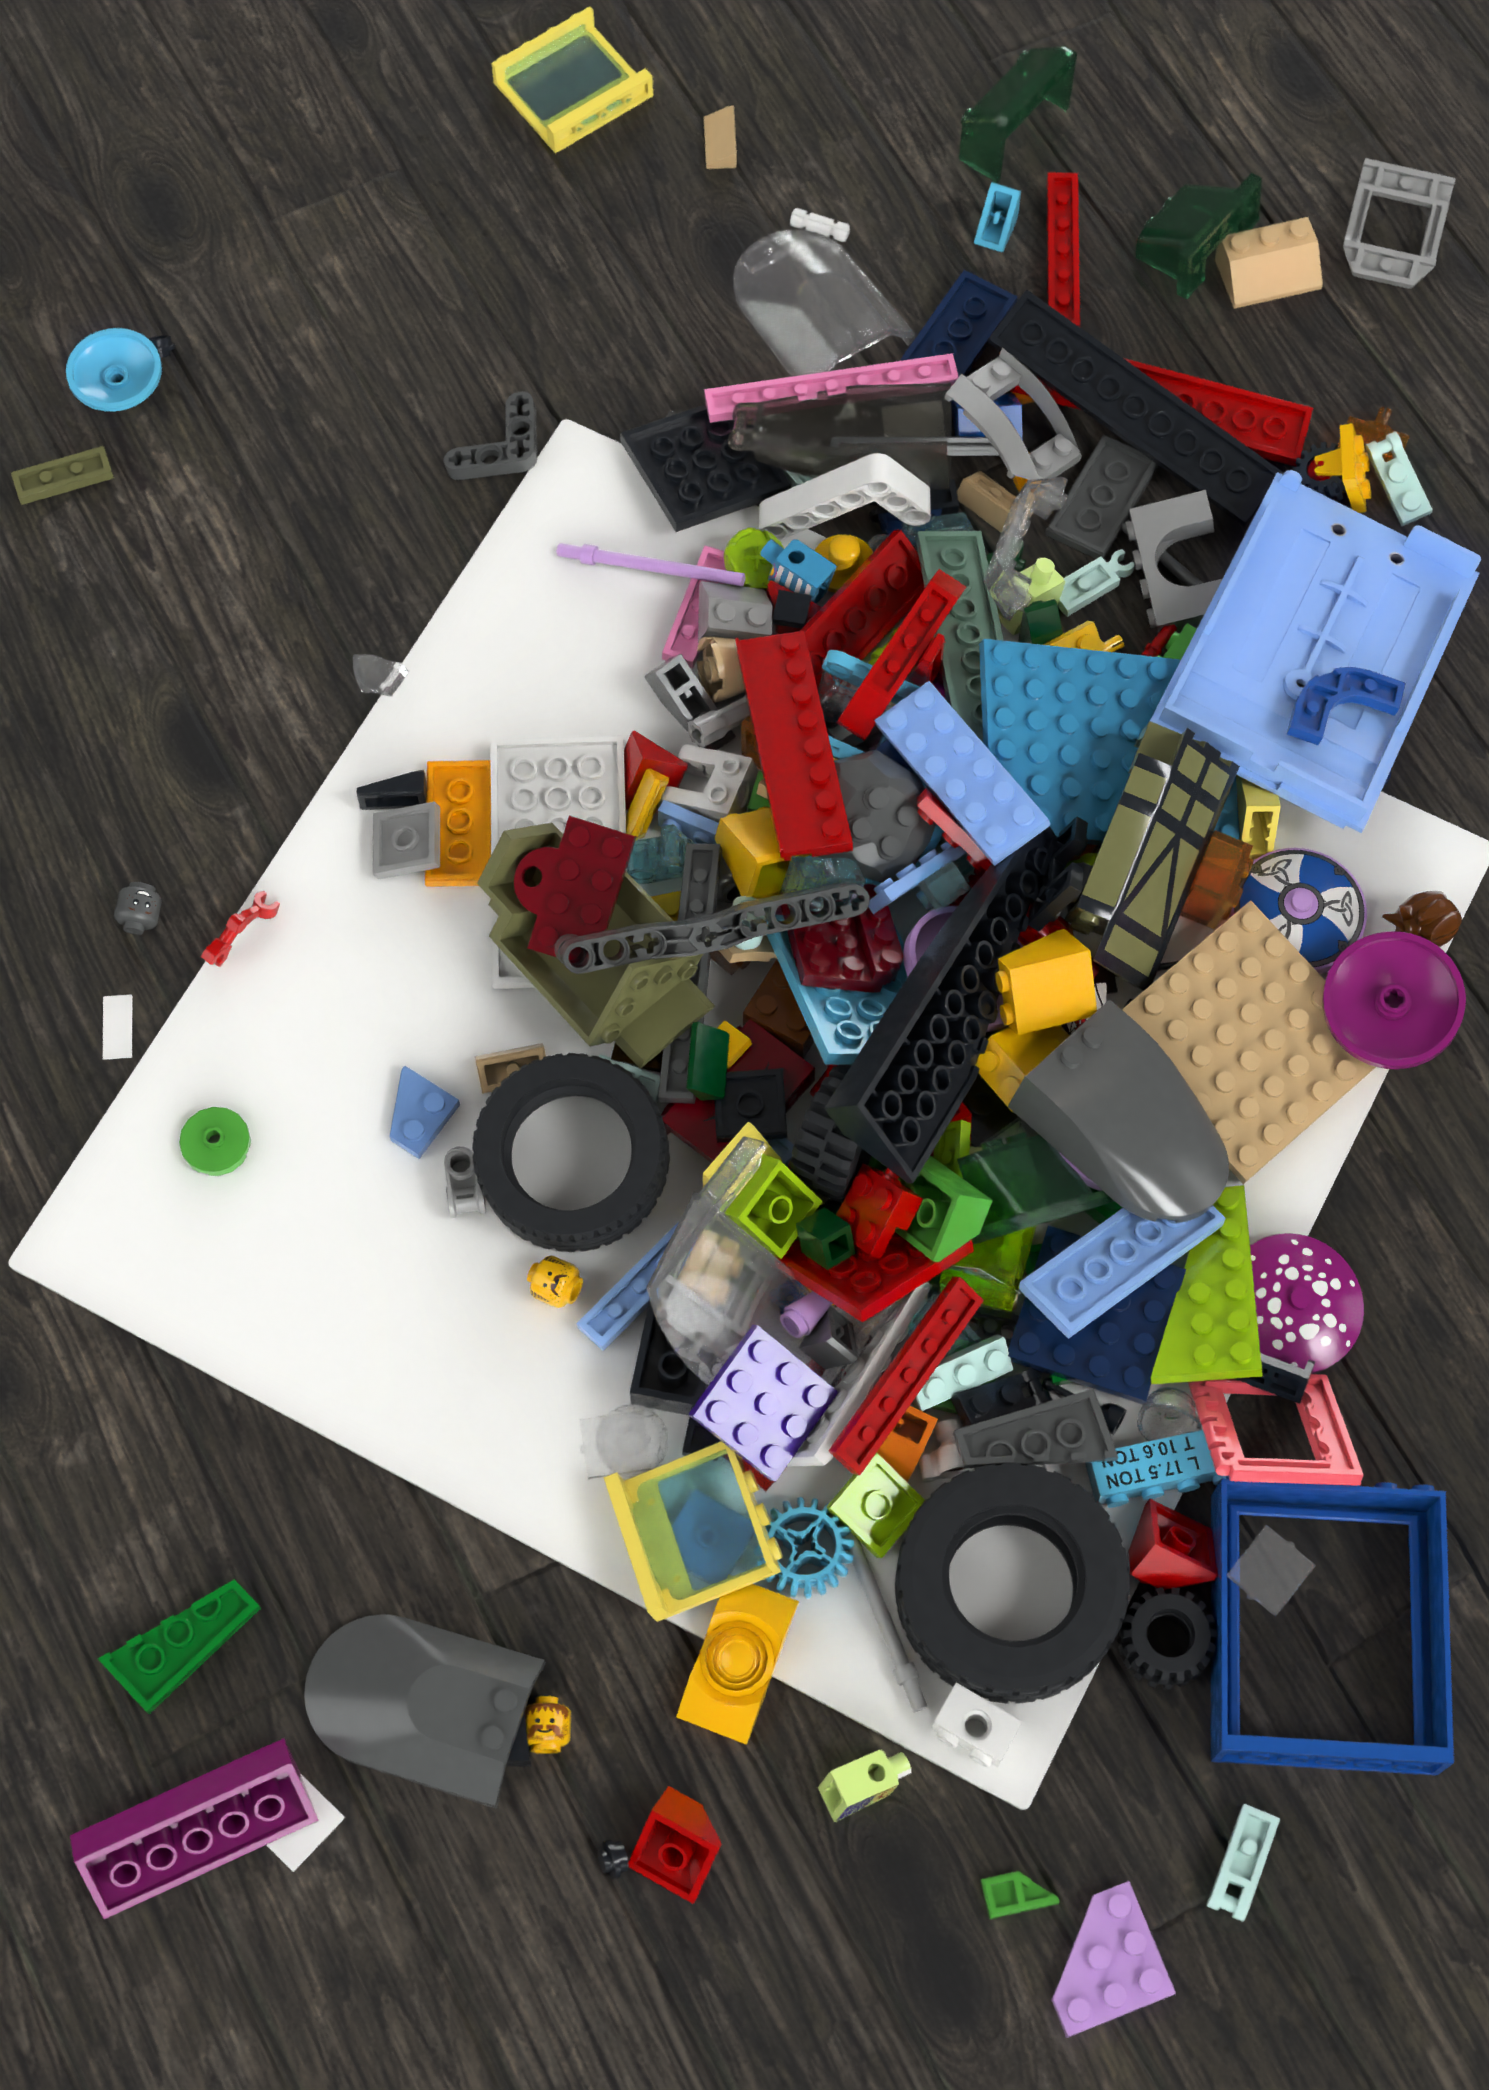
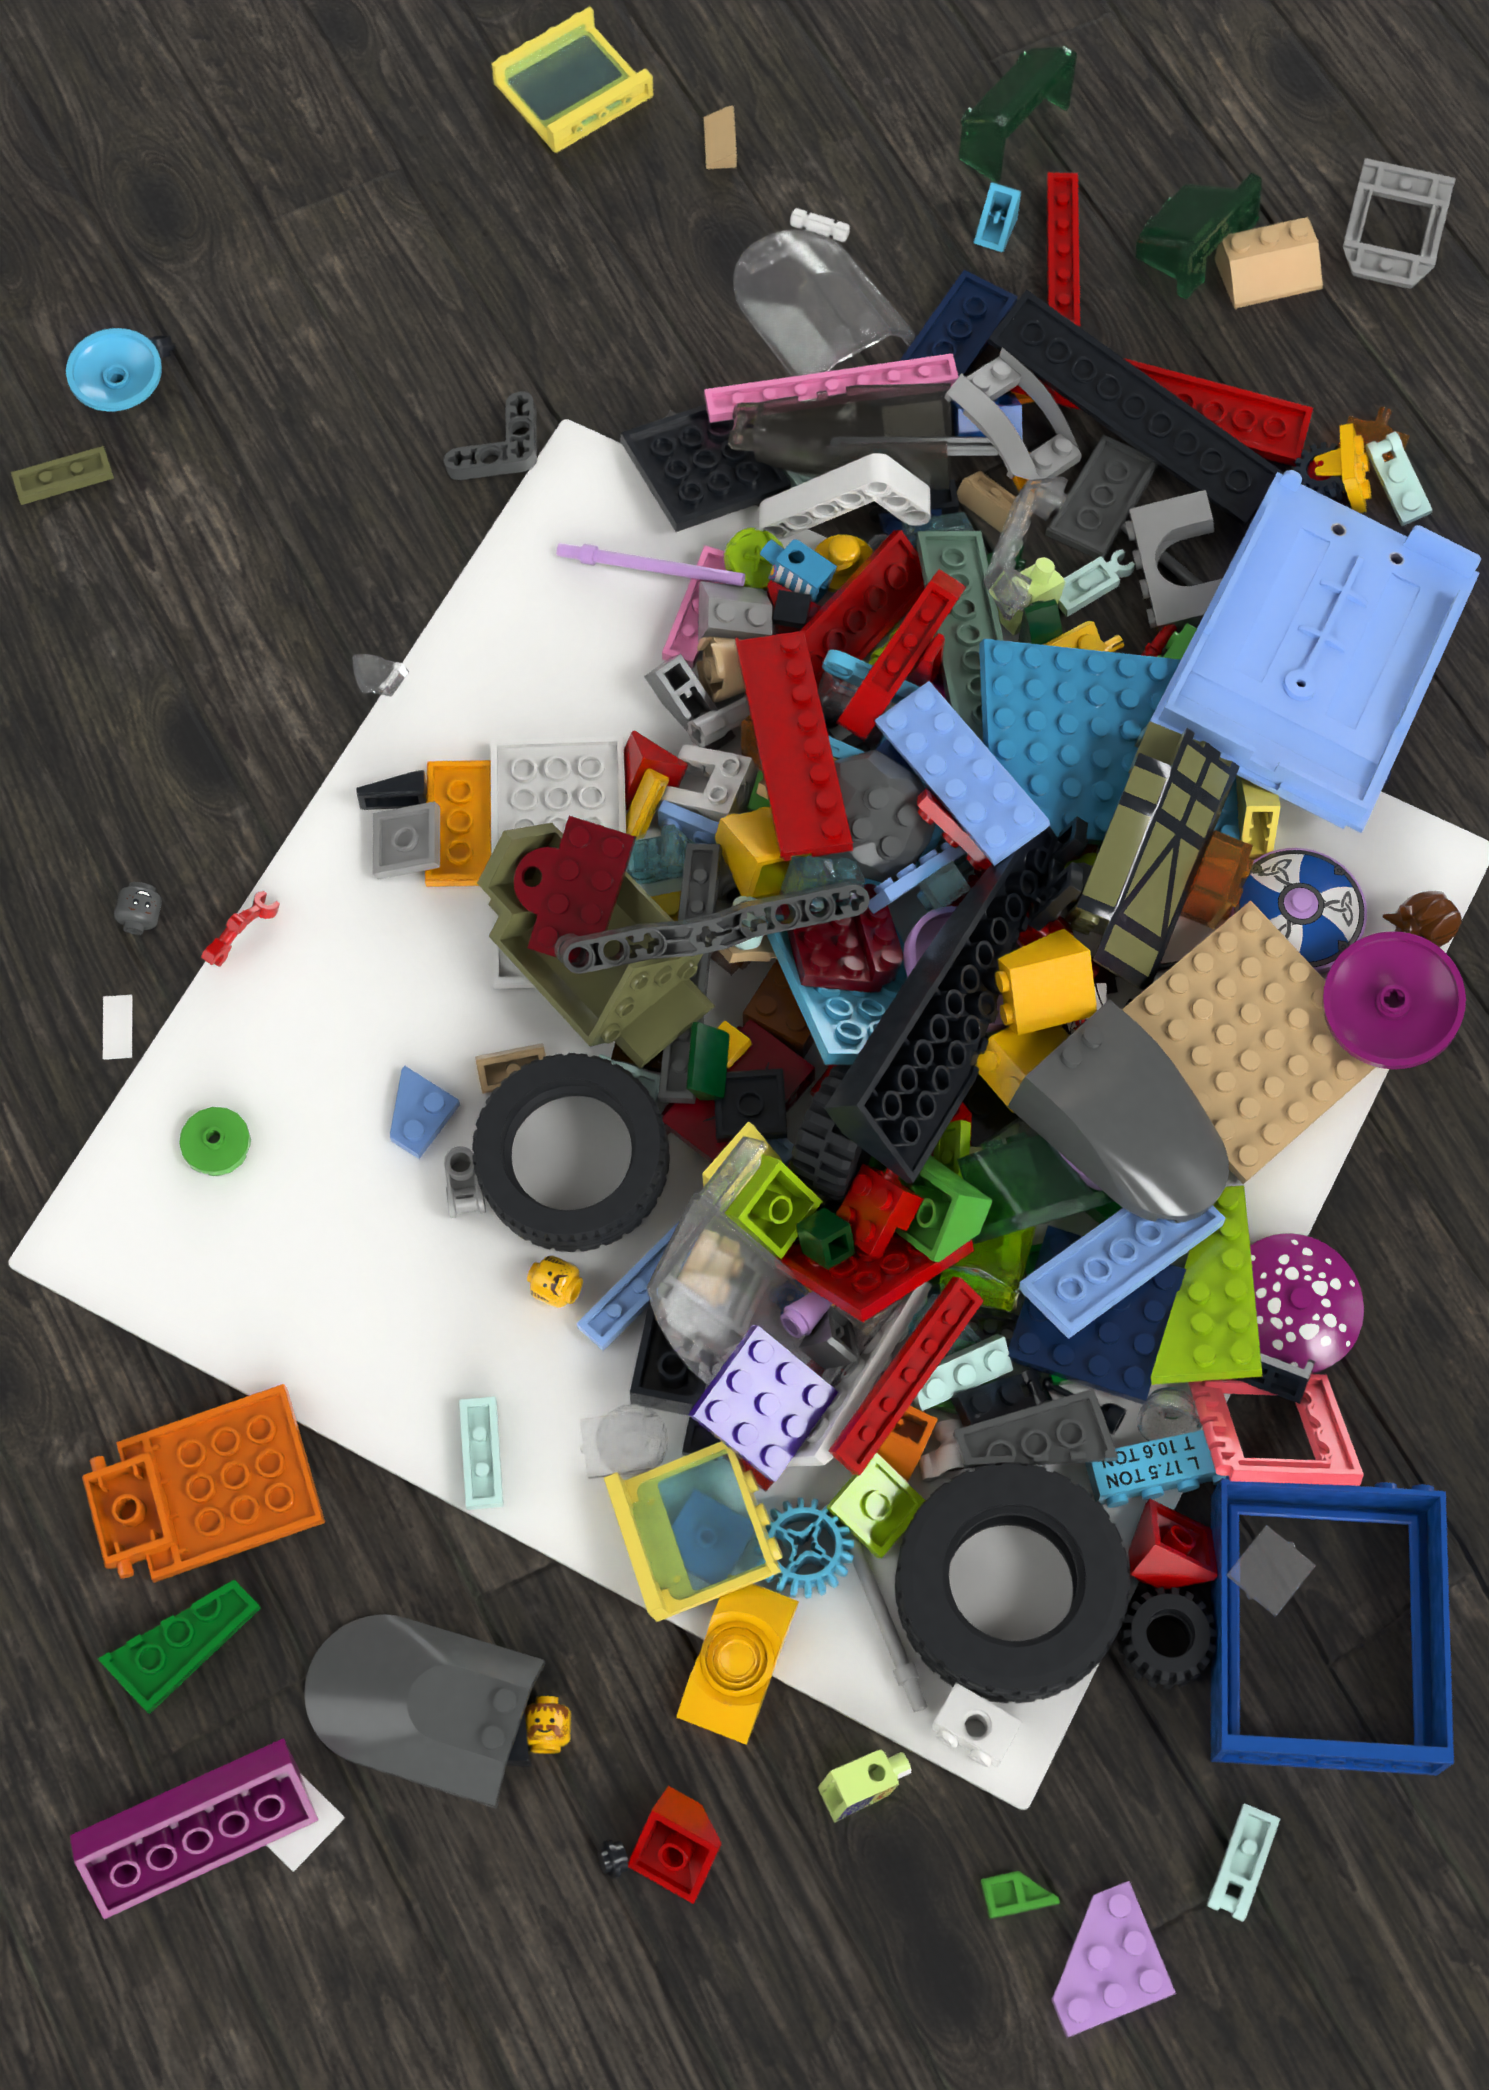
(204, 1488): none -> orange plate
(481, 1453): none -> light aqua plate
(1341, 687): blue plate -> none

